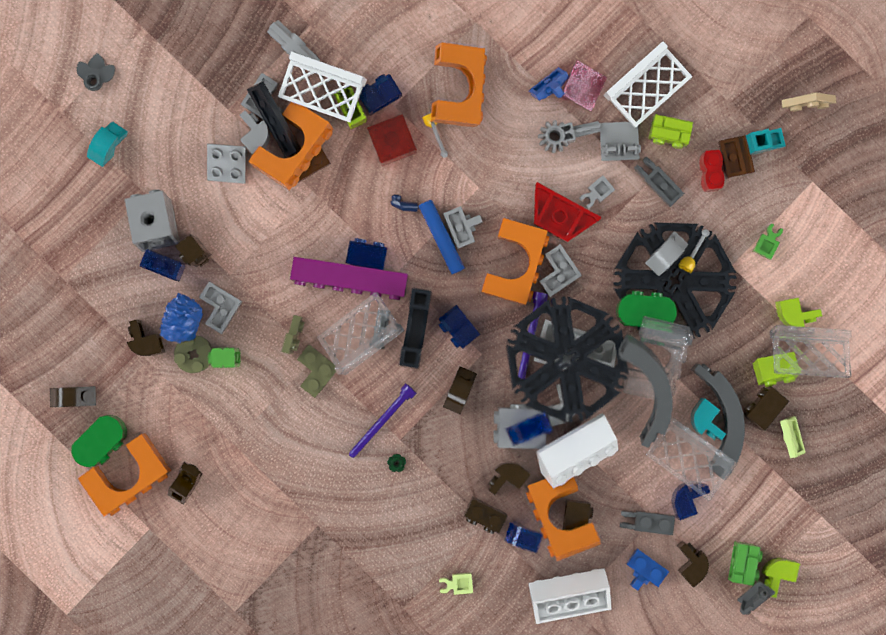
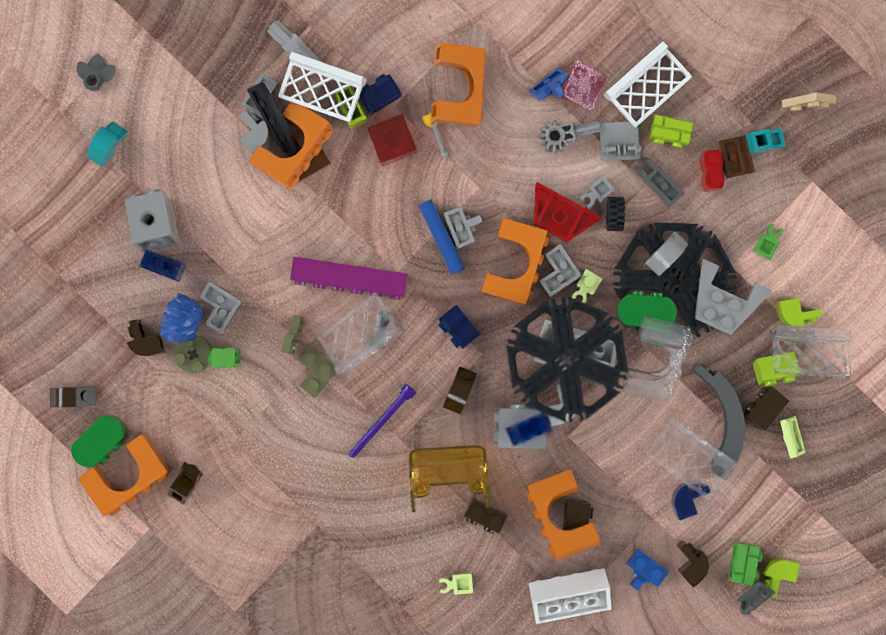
(193, 251): dark brown brick -> none
(226, 163): light grey hinge -> none
(366, 255): clear blue brick -> none
(391, 462): dark green plate -> none
(403, 206): dark blue arm -> none
(416, 328): black arch -> none
(448, 467): none -> clear yellow windscreen
(508, 472): dark brown brick -> none
(523, 537): clear blue brick -> none
(538, 300): dark purple piece -> none
(577, 451): white slope -> none
(588, 284): none -> yellowish green plate
(615, 213): none -> black tyre
(645, 359): dark grey arch -> none
(650, 522): dark grey hinge -> none
(688, 263): hinge -> none
(701, 419): teal brick -> none
(720, 307): none -> light grey wing

